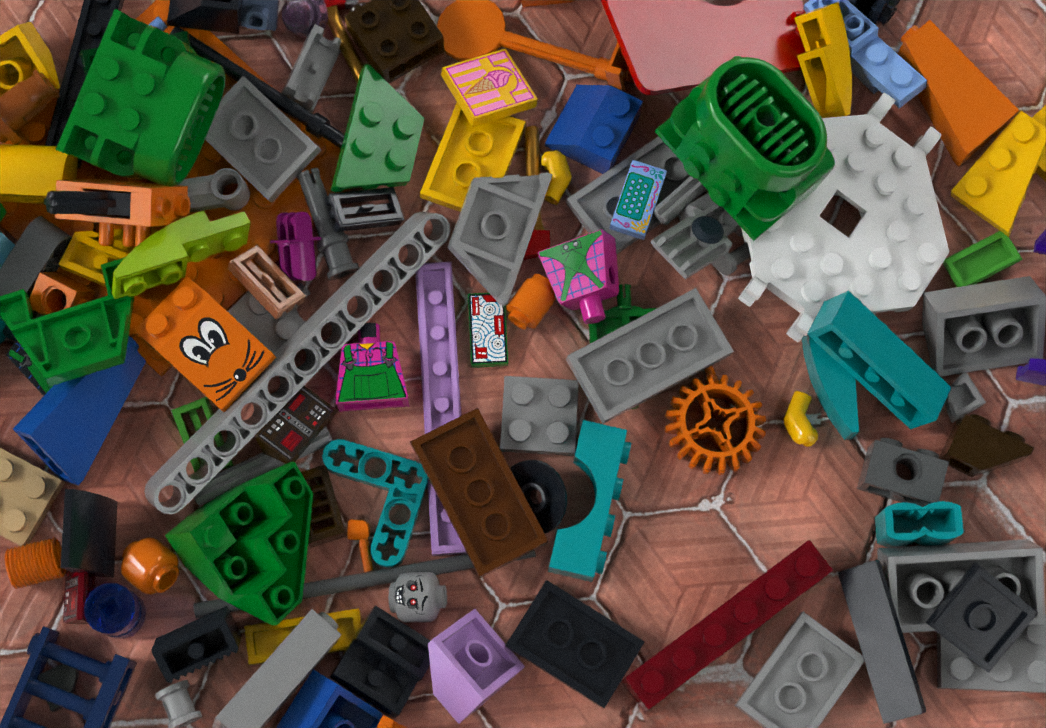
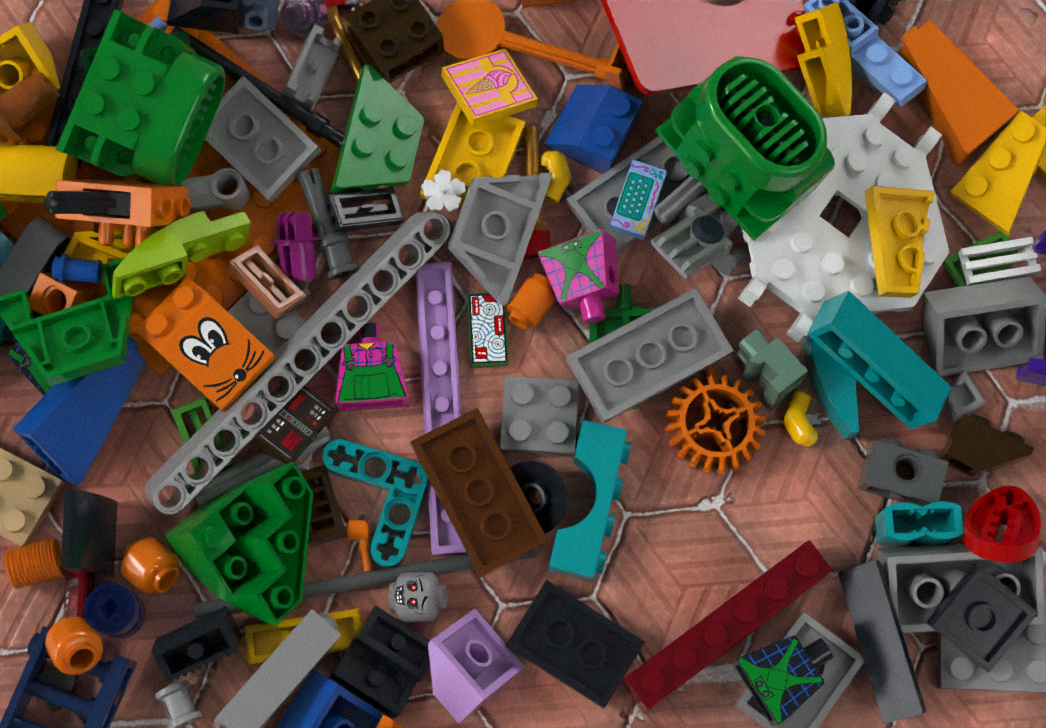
(73, 645): none -> orange head
(76, 269): none -> blue pin
(443, 192): none -> white plant
(771, 366): none -> sand green hips
(783, 675): none -> torso
(897, 234): none -> yellow wing
(991, 511): none -> red piece
(1027, 255): none -> white tile

